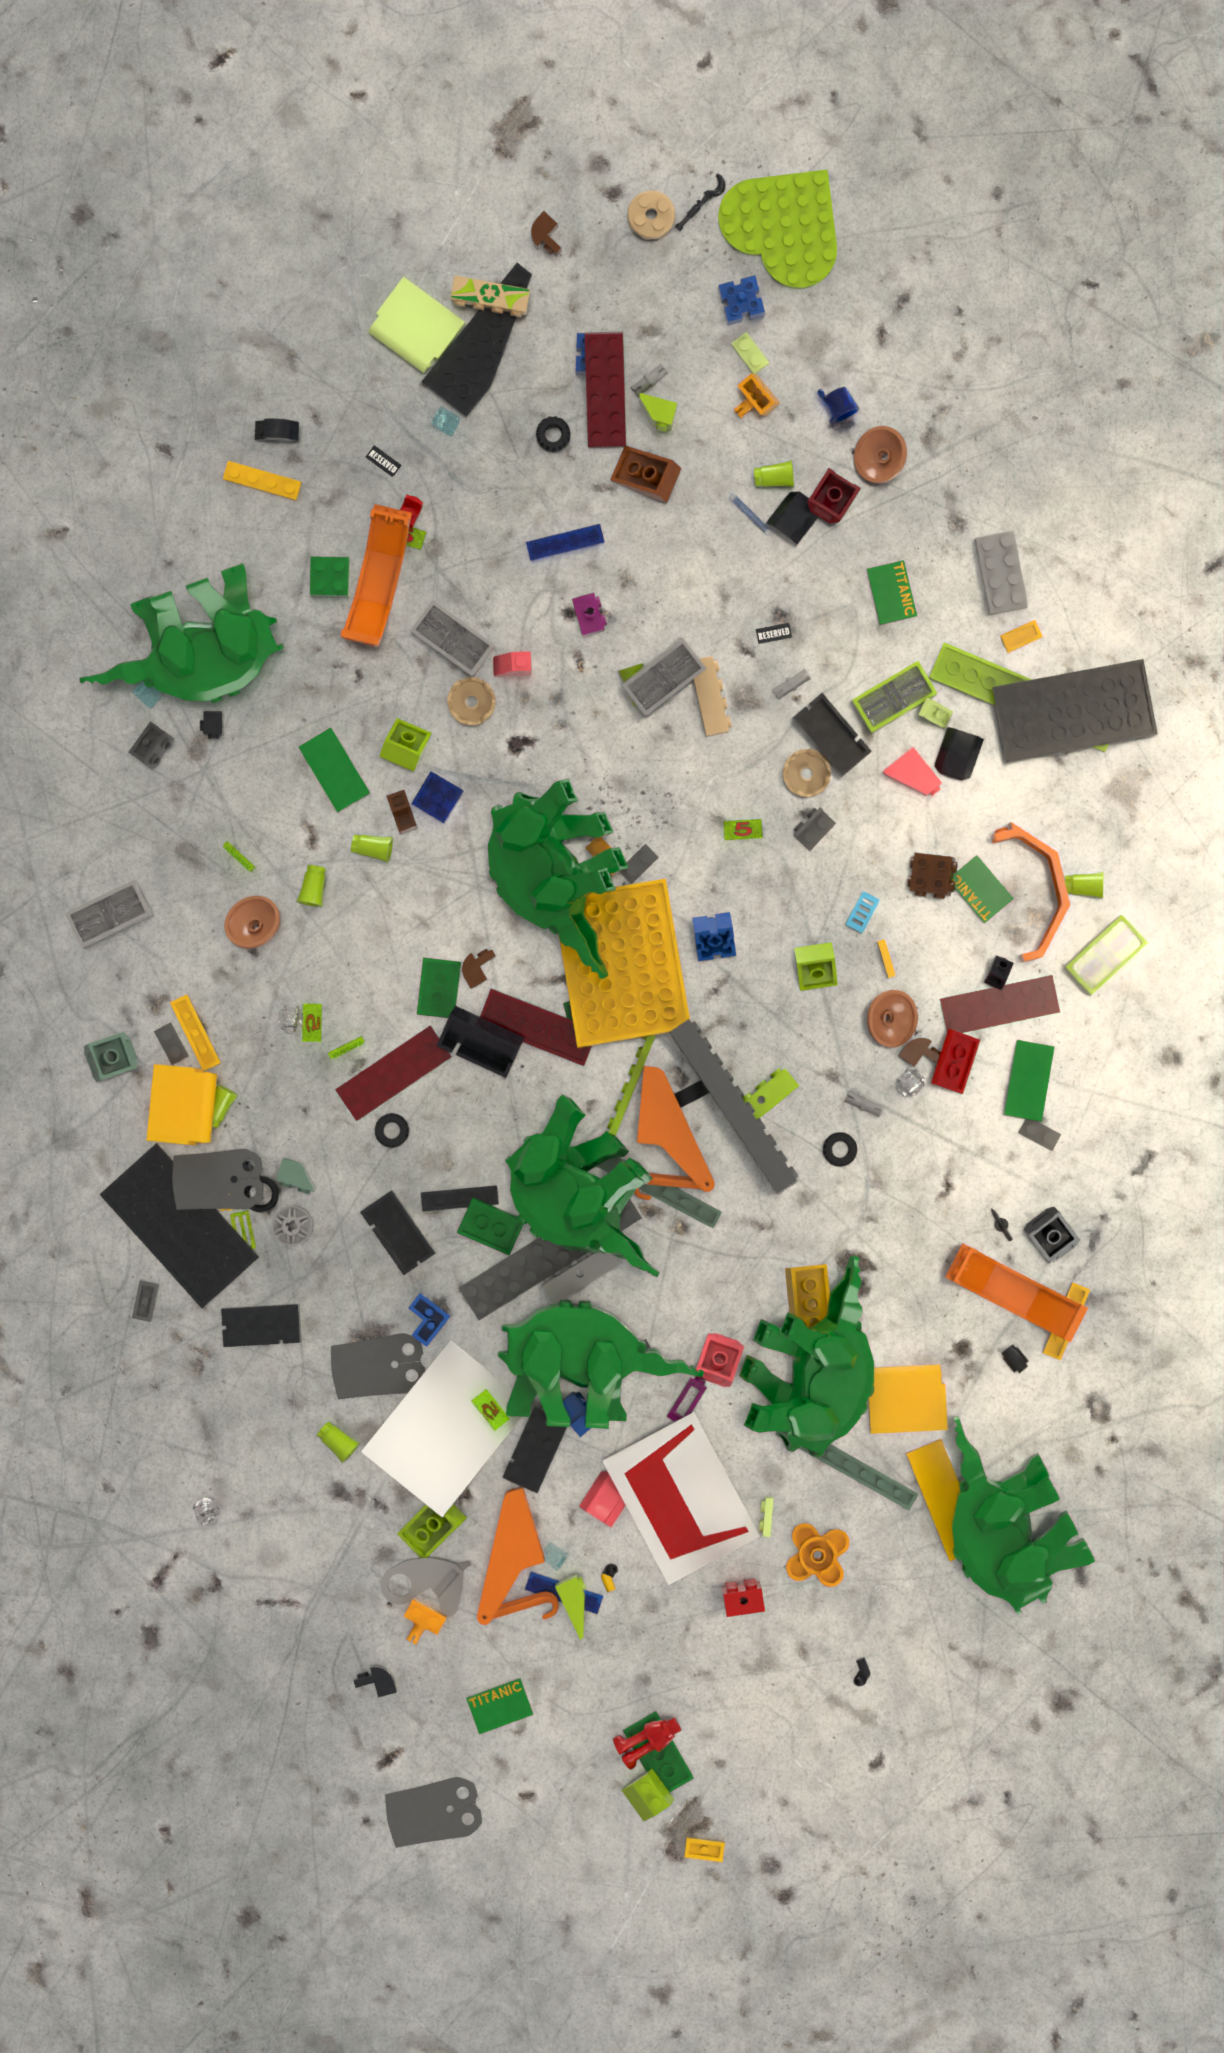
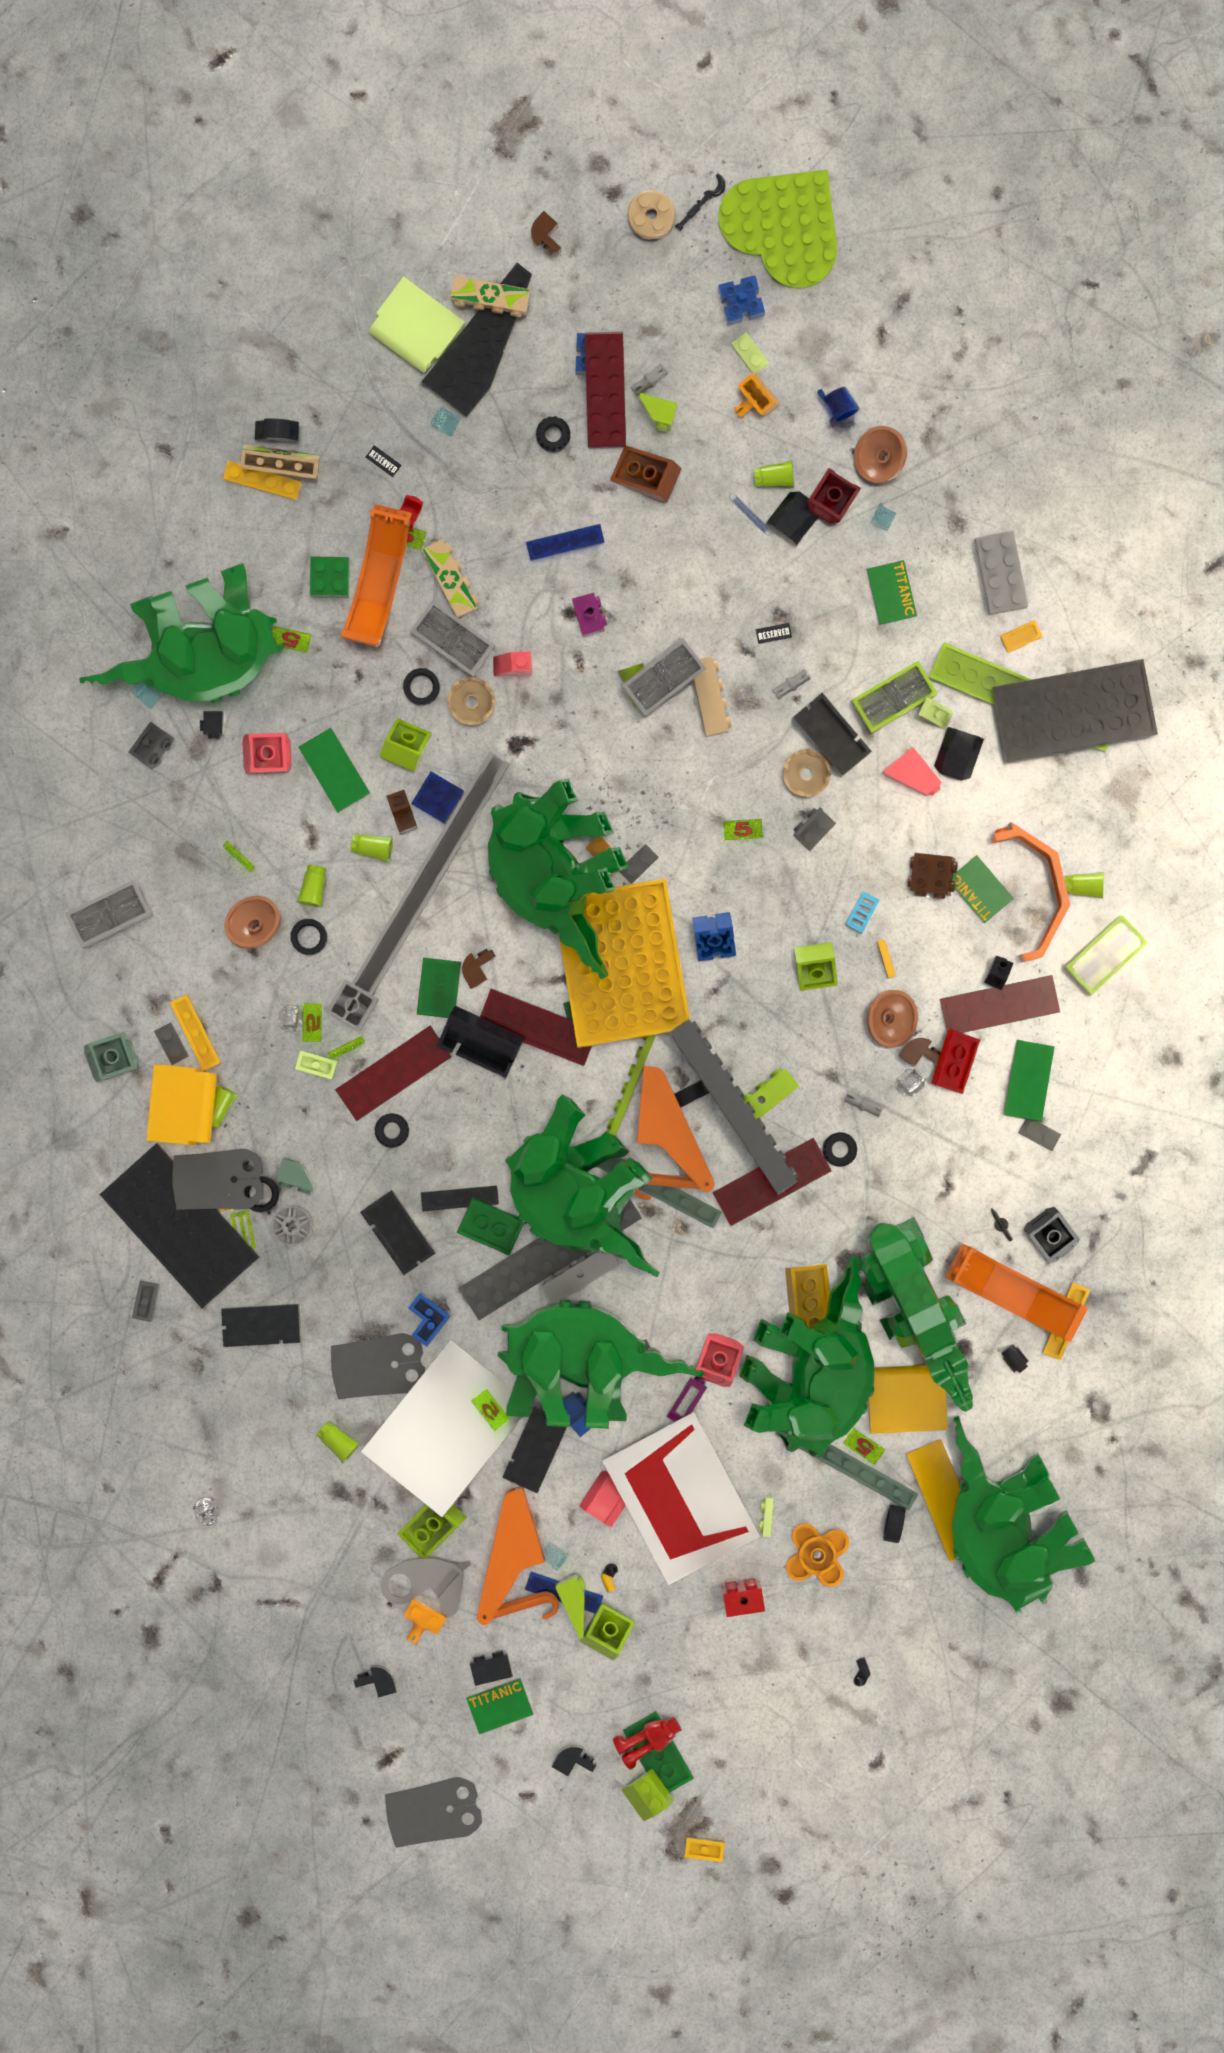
(266, 753): none -> coral slope
(280, 461): none -> tan brick
(292, 639): none -> clear neon green tile
(294, 936): none -> black tyre
(316, 1065): none -> yellowish green plate
(356, 1000): none -> light grey piece
(424, 672): none -> black tyre
(448, 575): none -> tan brick
(491, 1668): none -> black brick
(569, 1756): none -> black brick
(607, 1632): none -> lime slope
(754, 1192): none -> dark red plate
(864, 1446): none -> clear neon green tile
(883, 517): none -> clear light blue panel
(894, 1524): none -> black tyre
(922, 1318): none -> green animal

